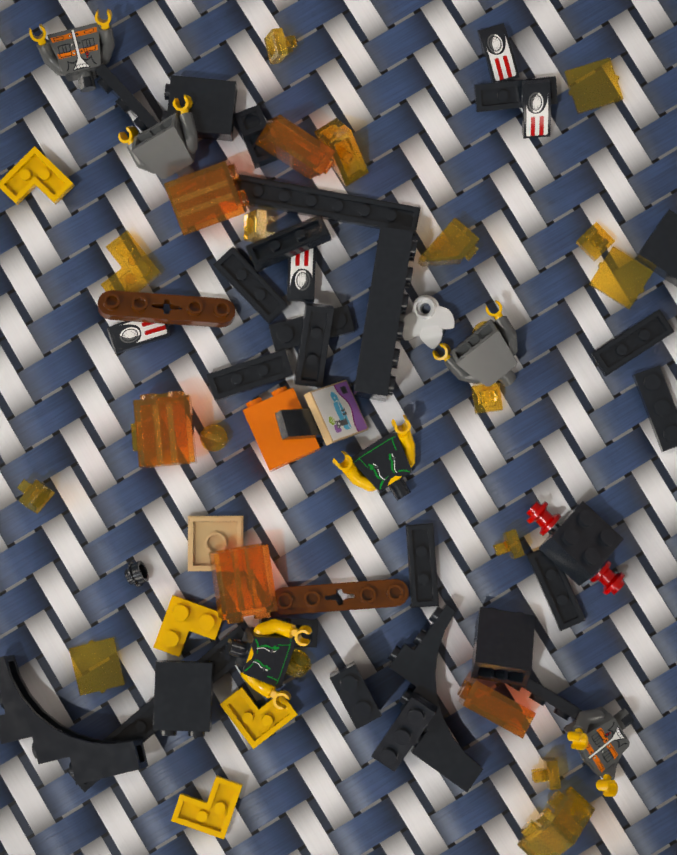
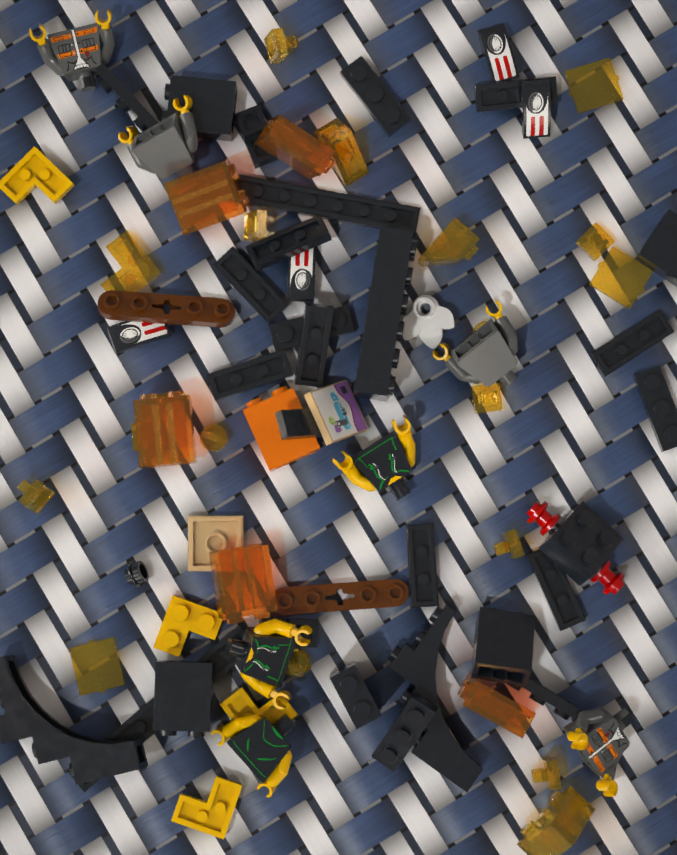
(260, 746): none -> torso
(375, 96): none -> black plate

